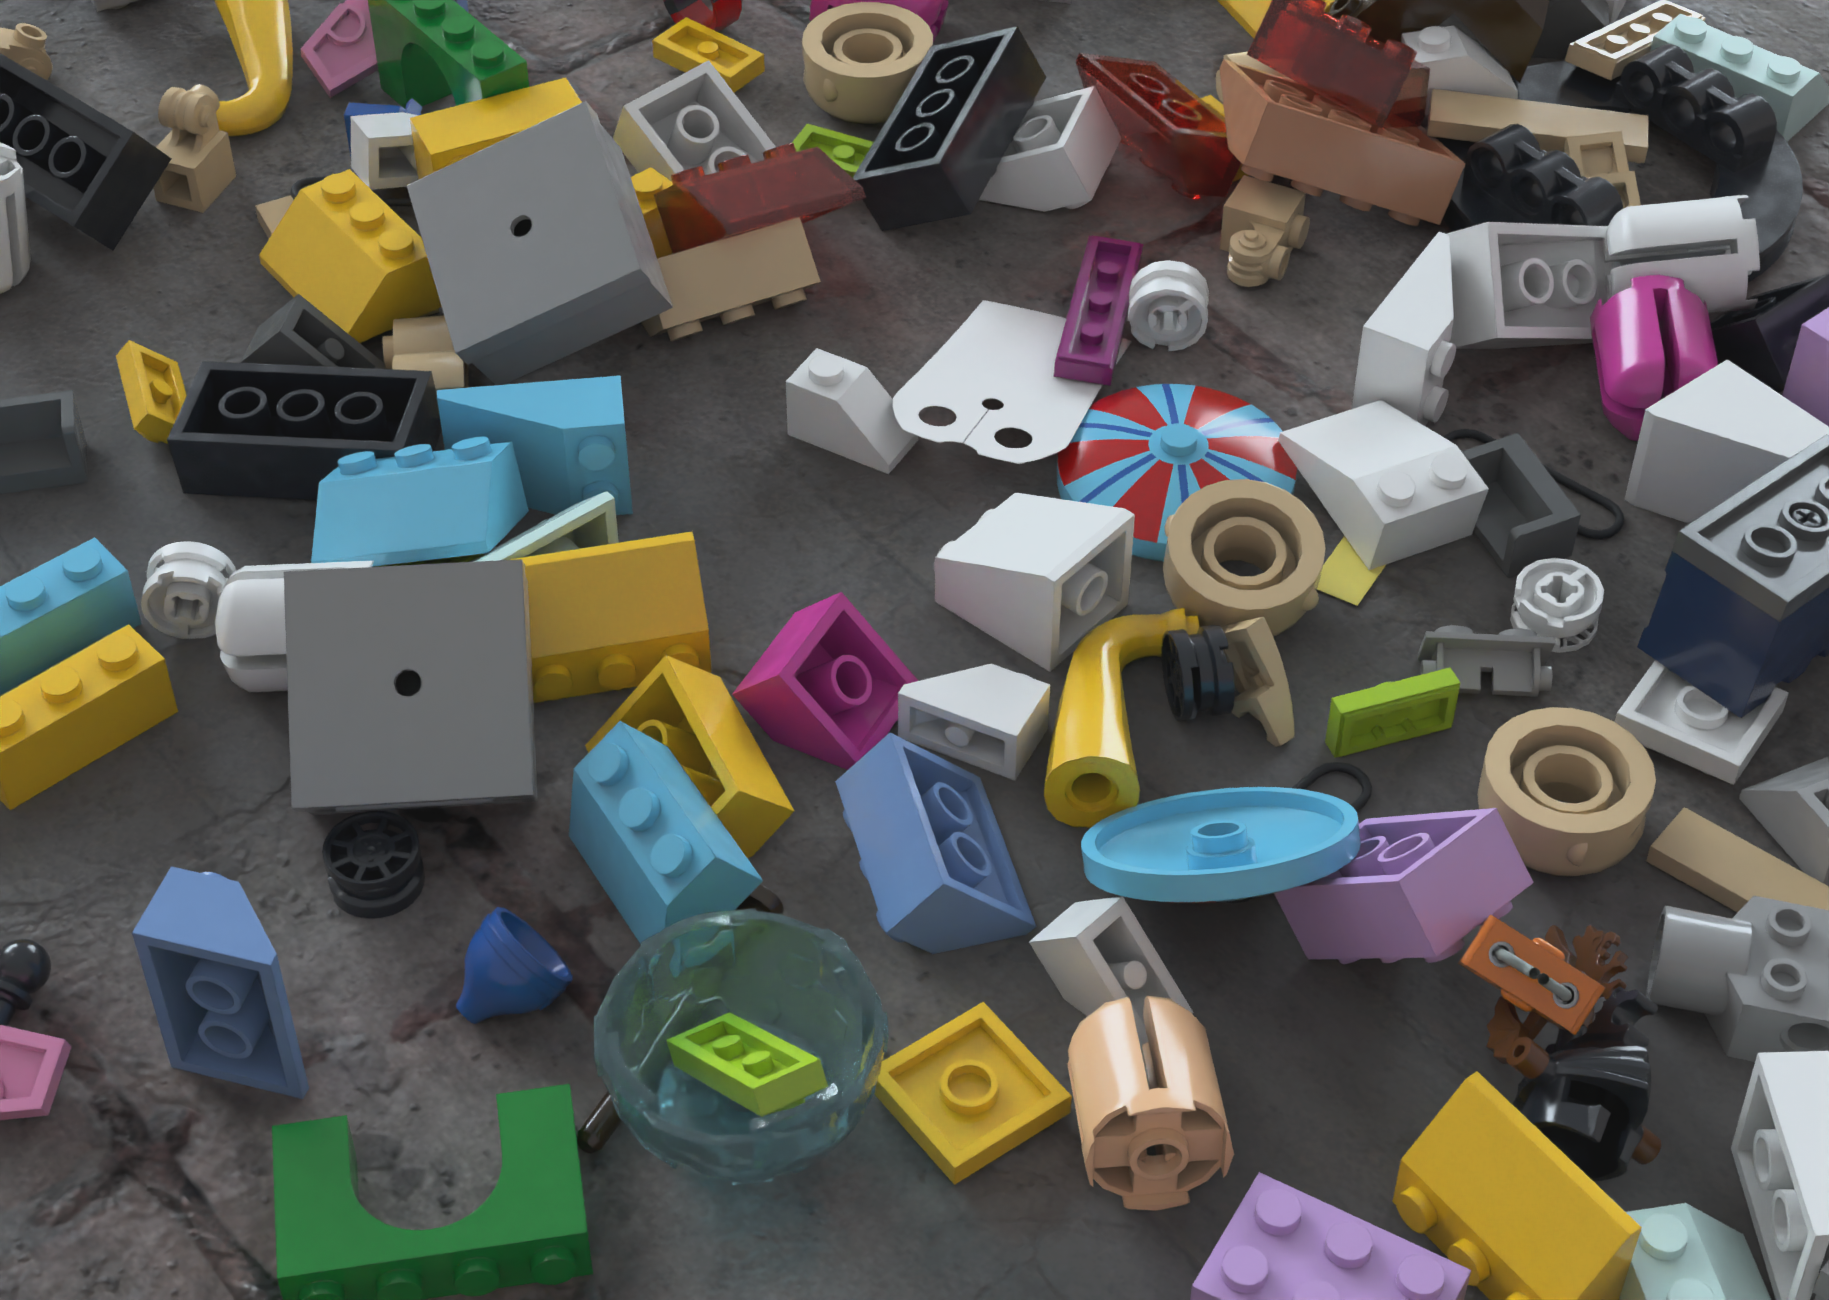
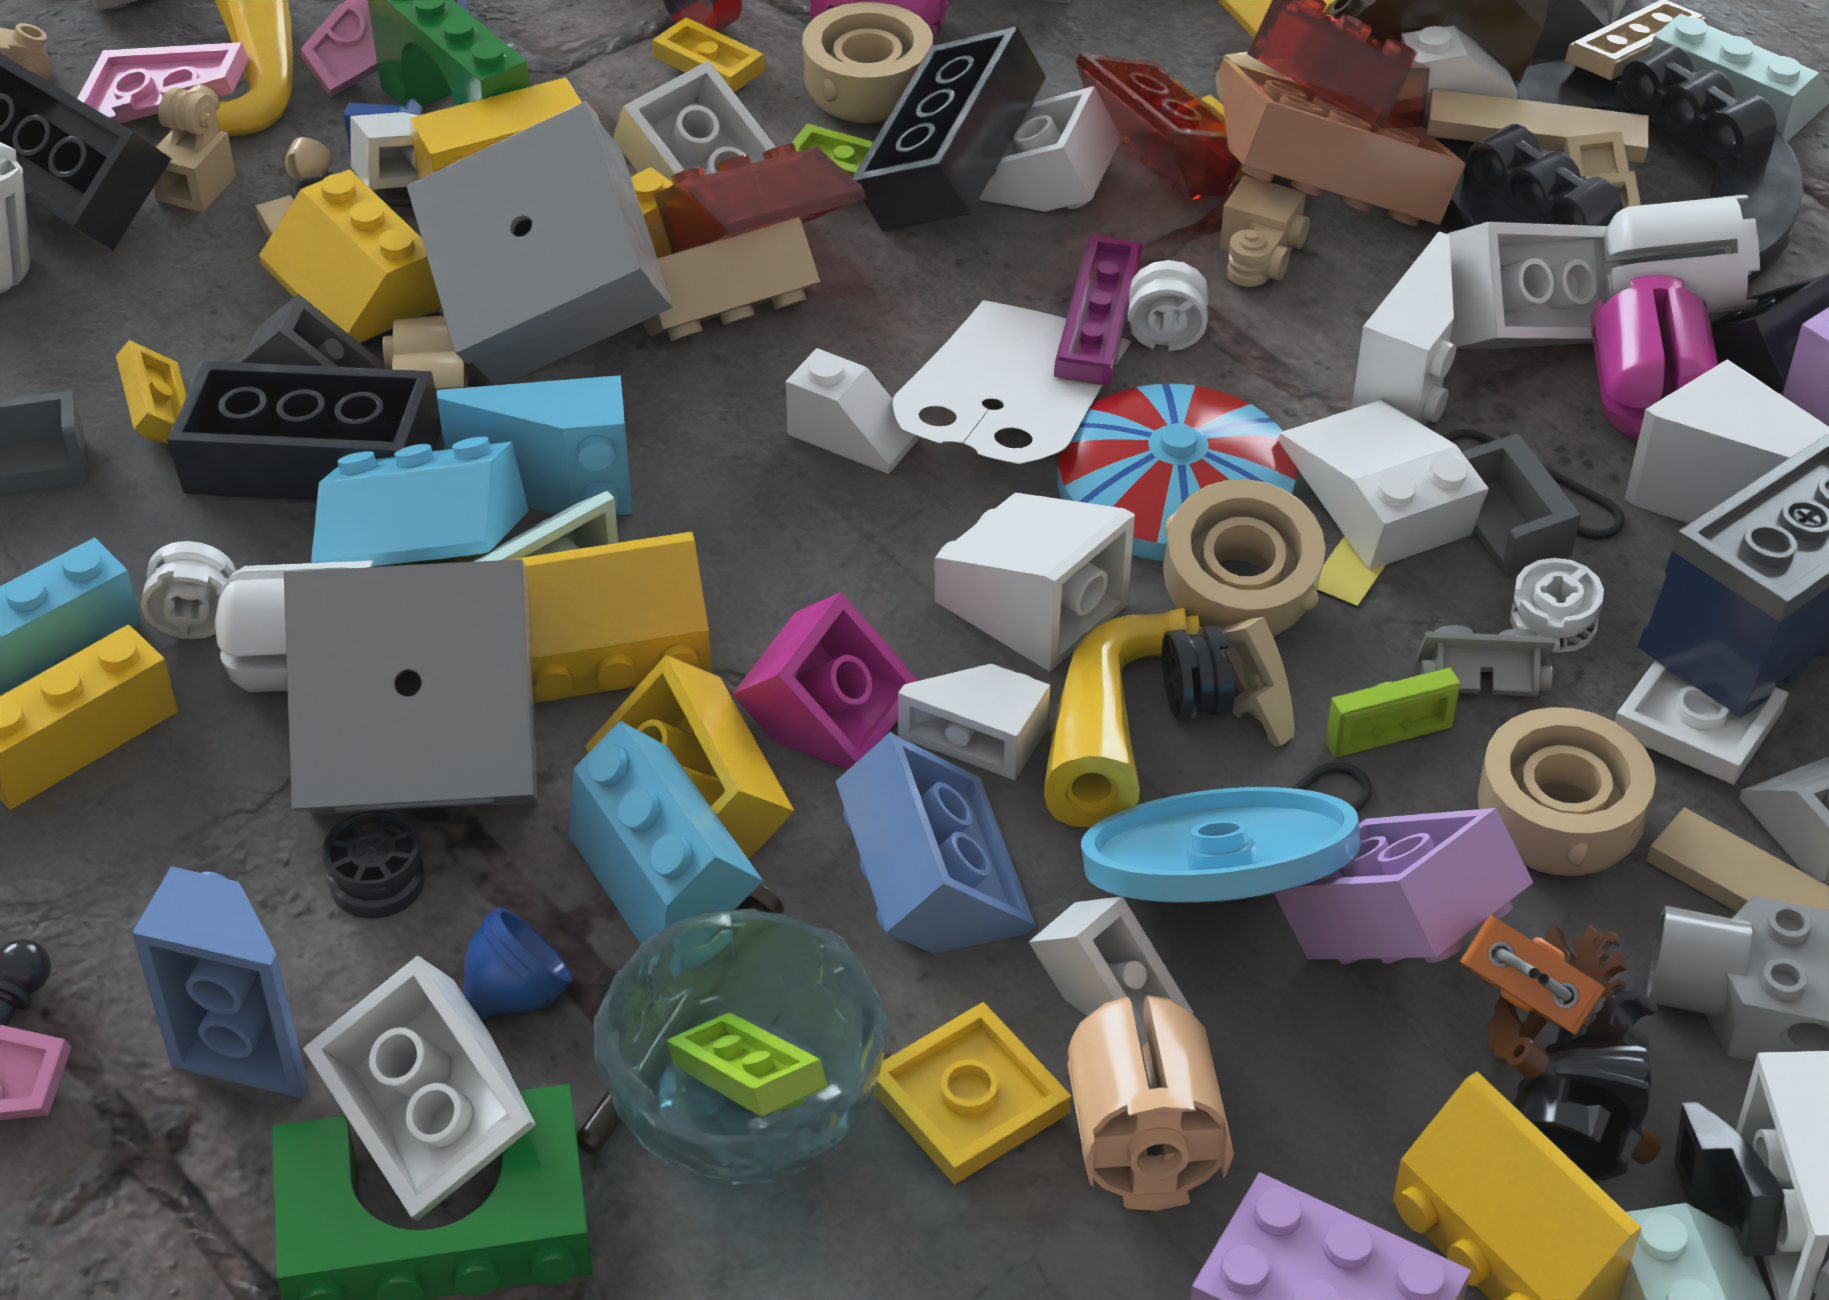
(132, 81): none -> bright pink wing
(307, 159): none -> tan hinge
(421, 1084): none -> white slope
(1728, 1174): none -> black slope

